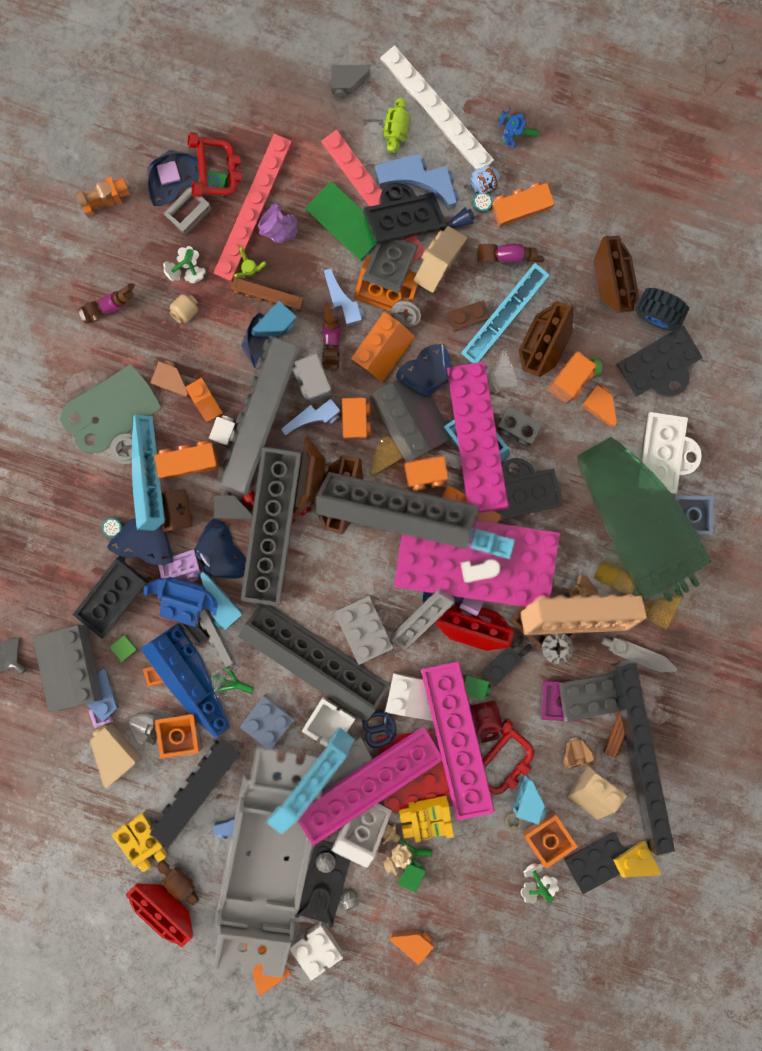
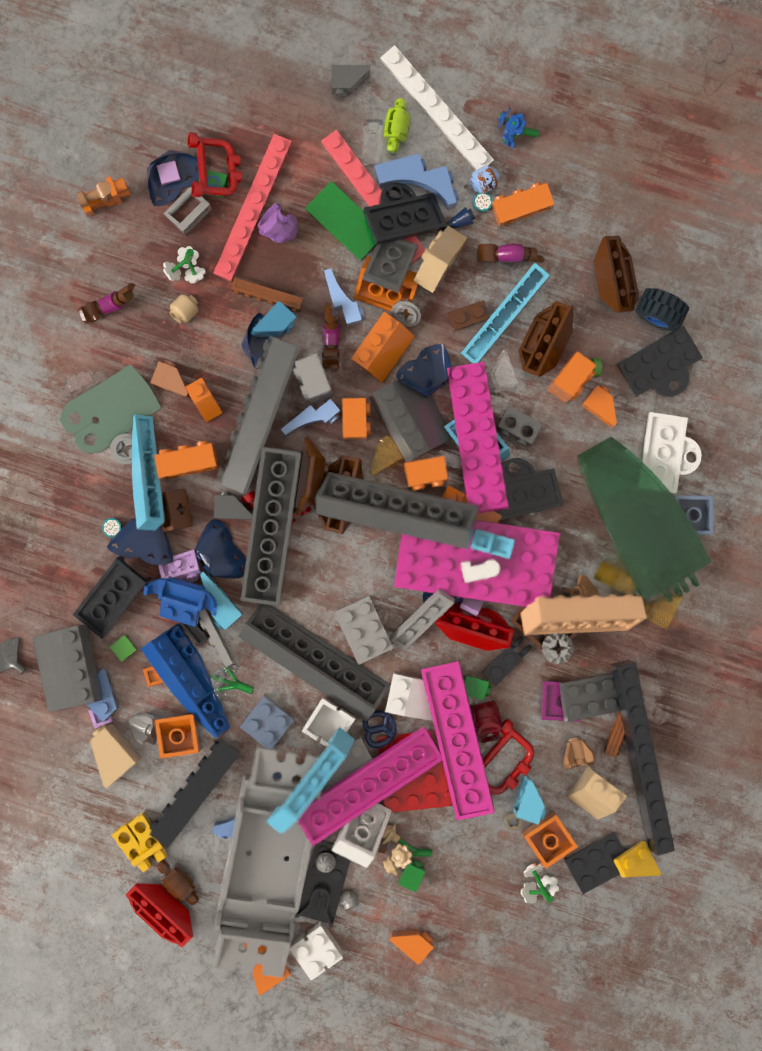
(222, 430): white brick -> none
(248, 266): lime plant -> none
(429, 819): yellow hips -> none
(639, 655): light grey piece -> none

